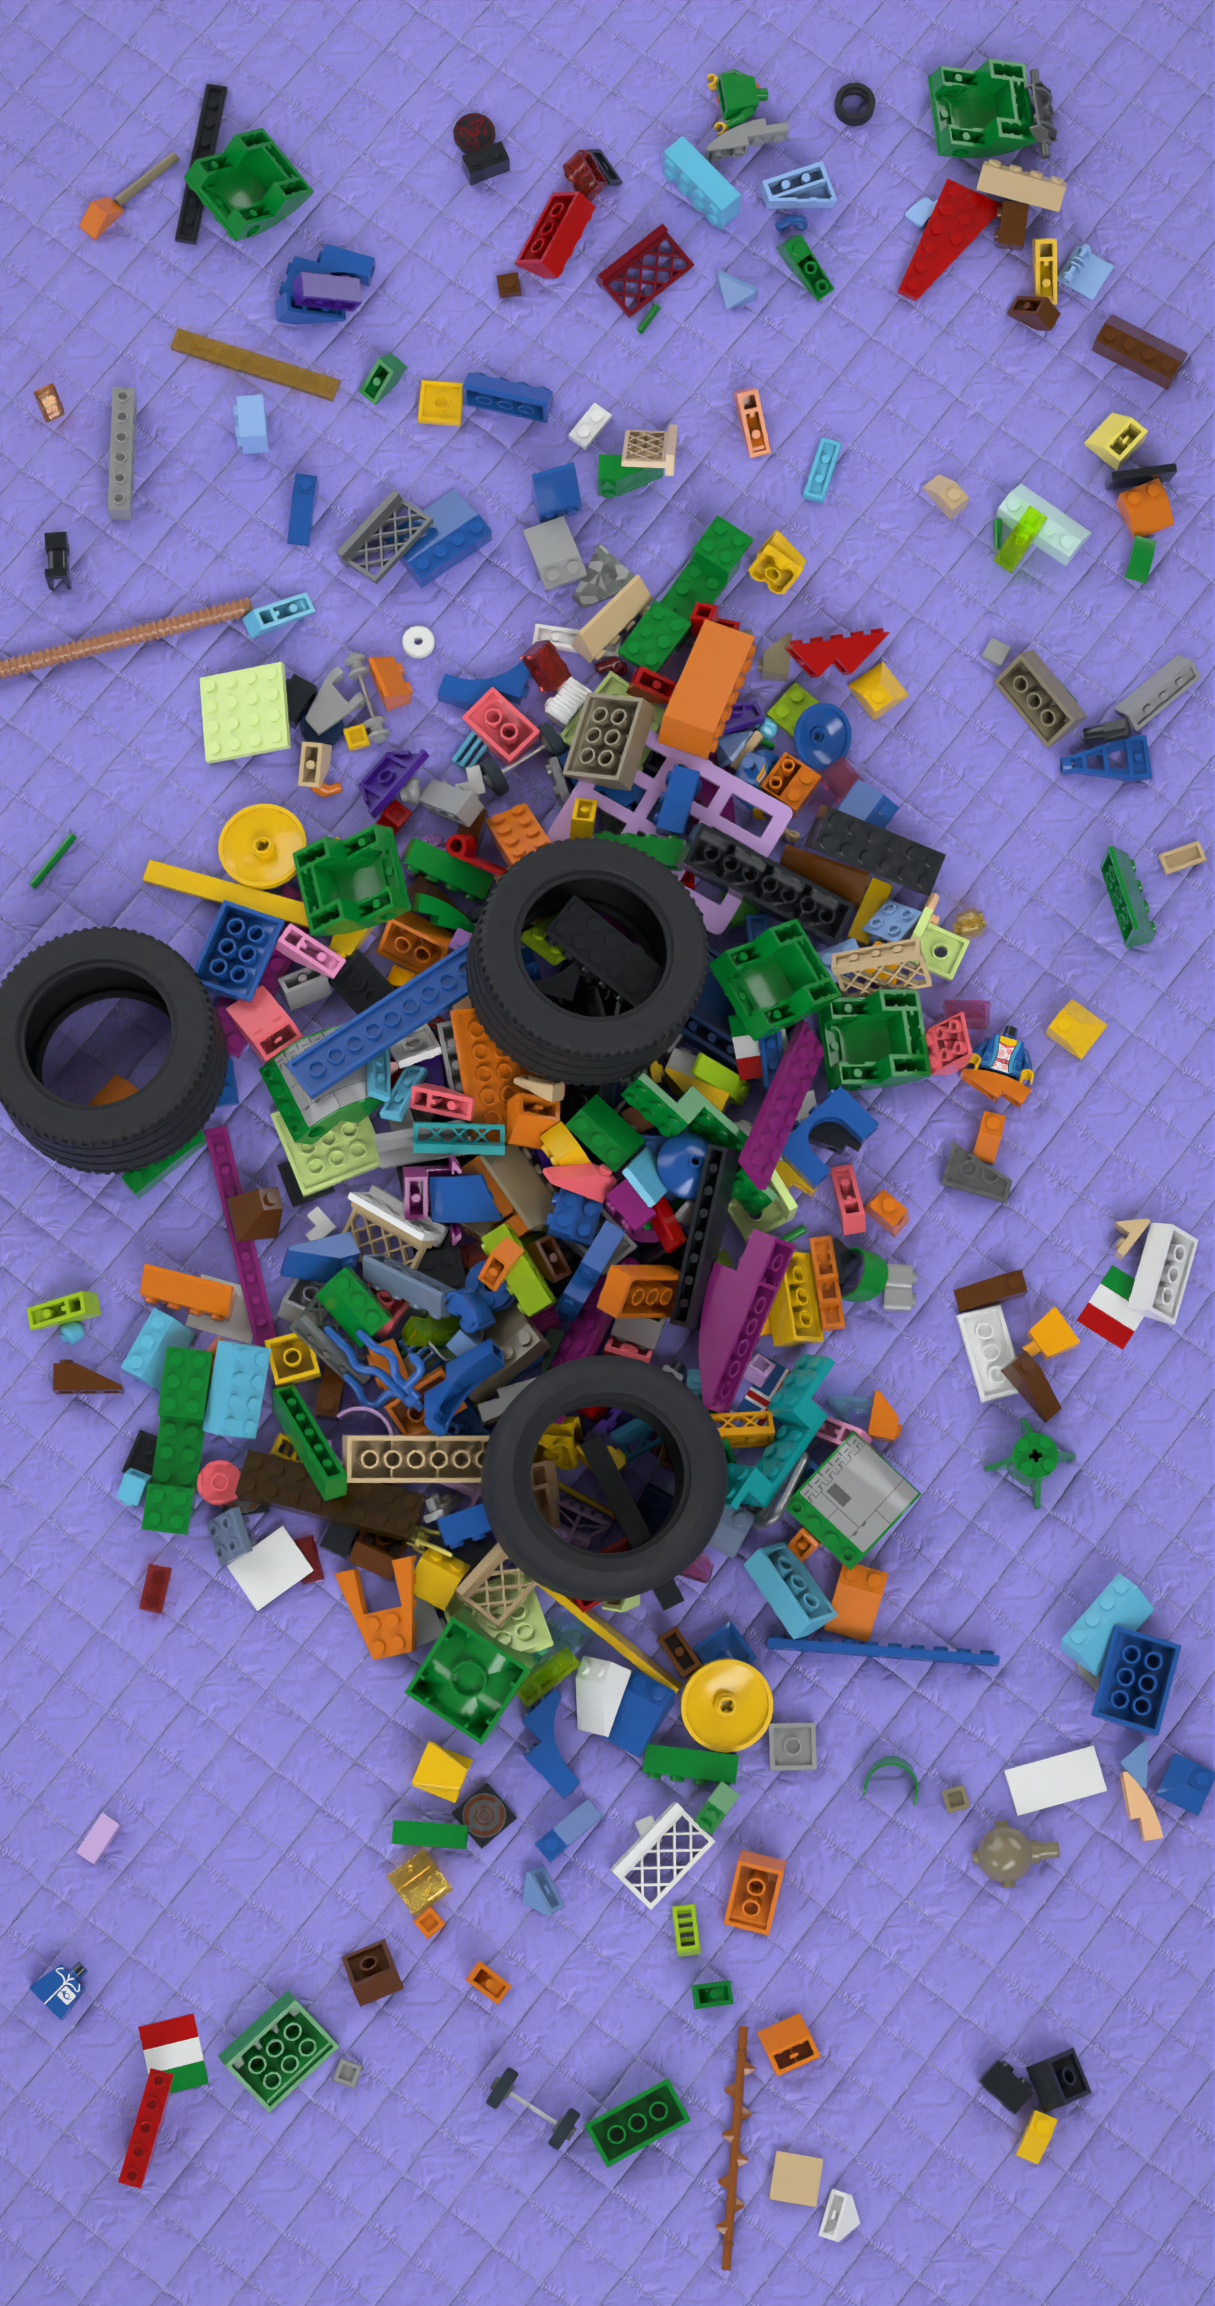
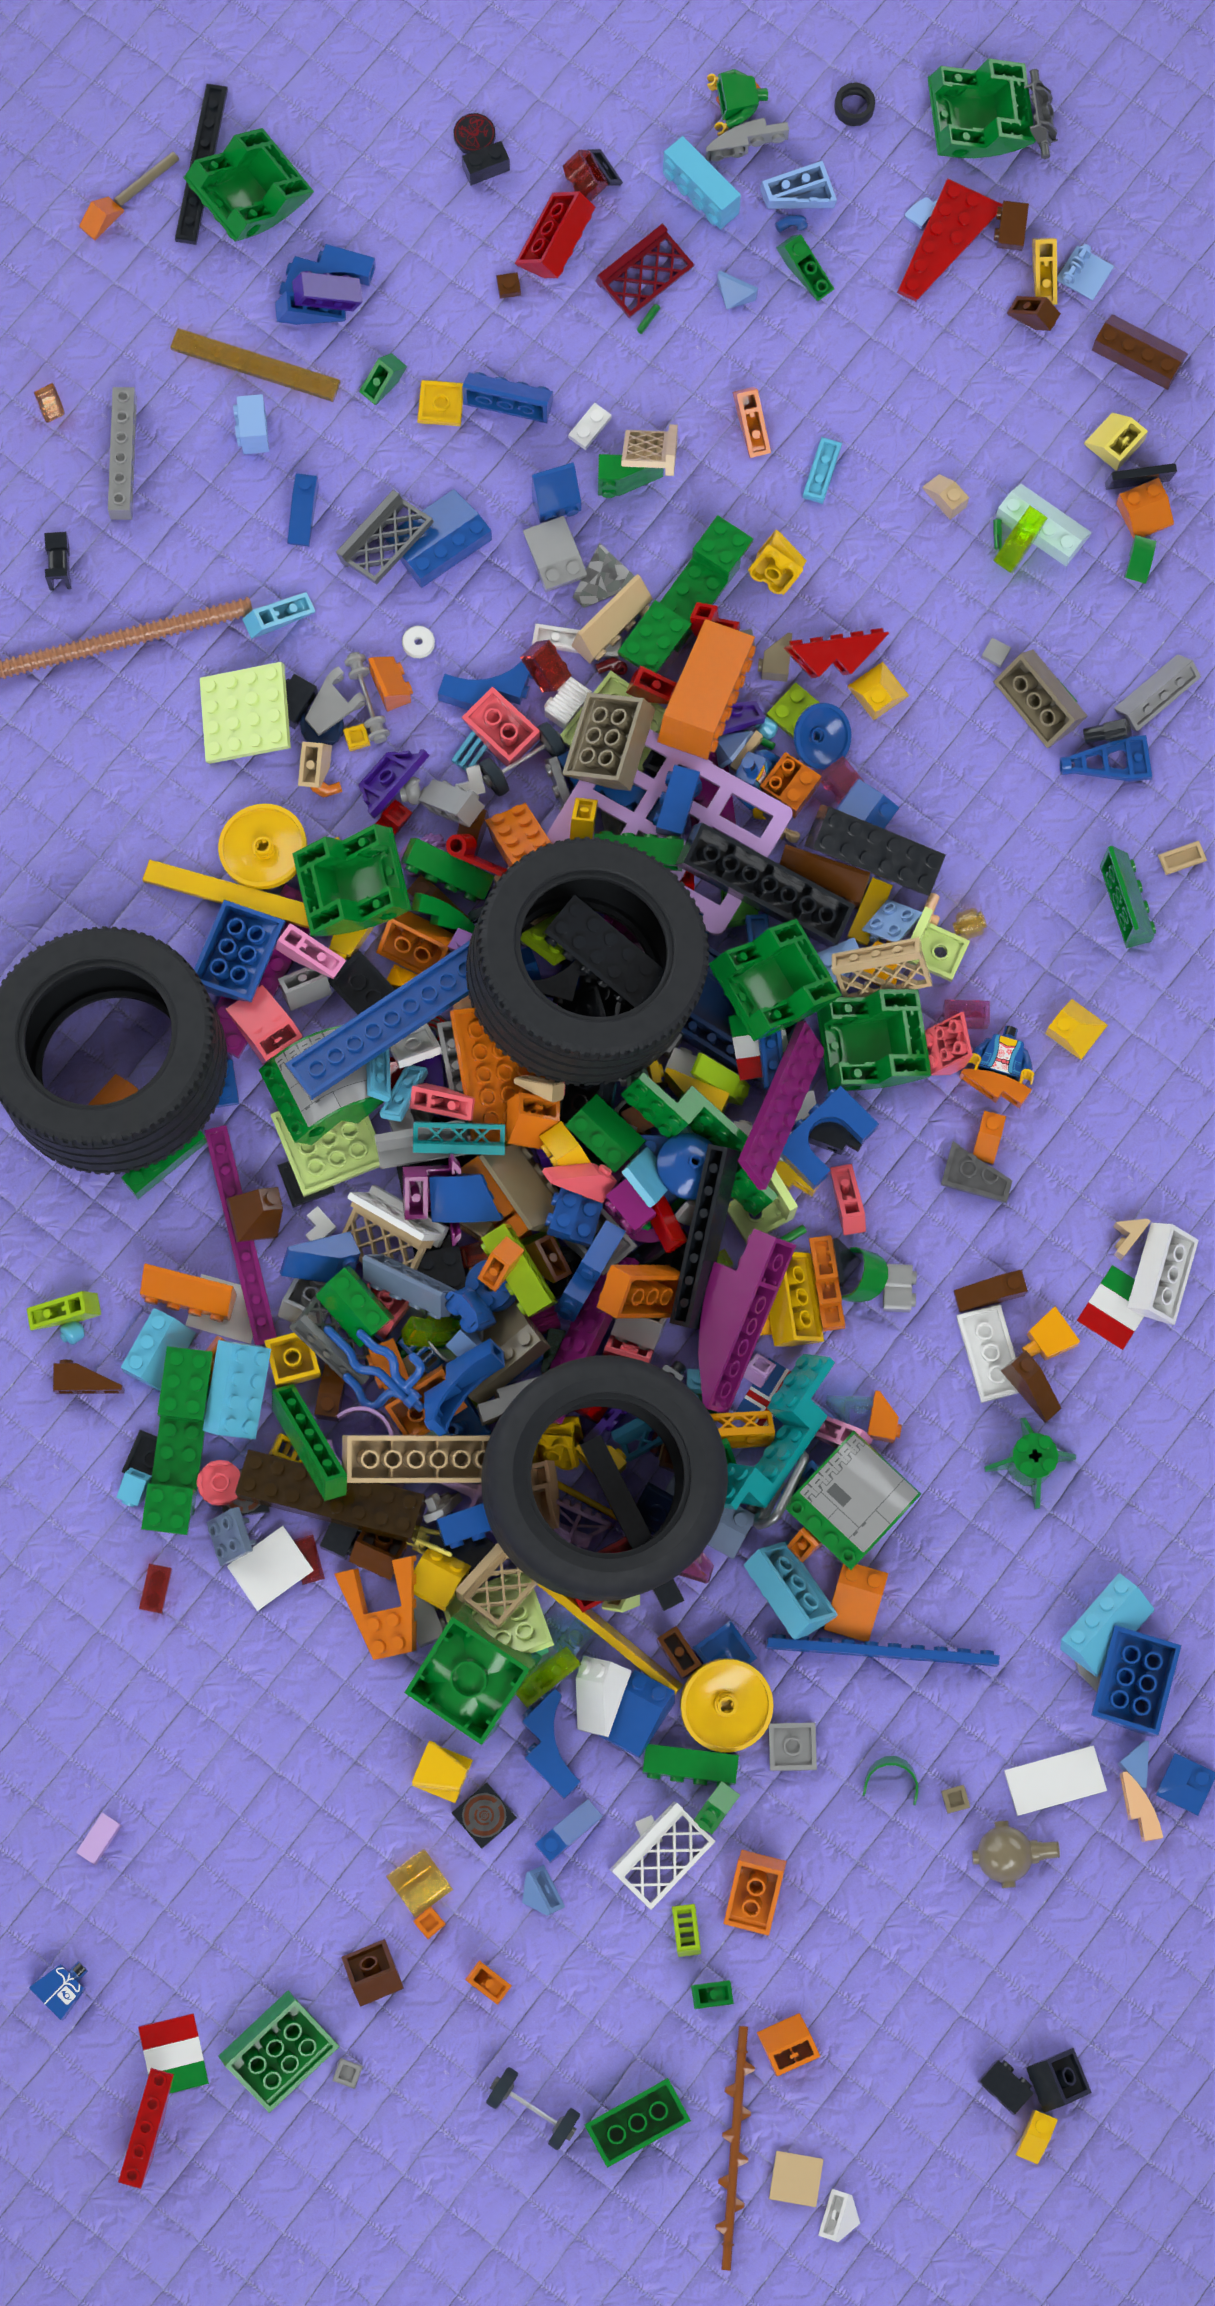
(52, 861): green bar -> none
(429, 1834): green slope -> none
(887, 1212): orange torso -> none
(1022, 185): tan slope -> none

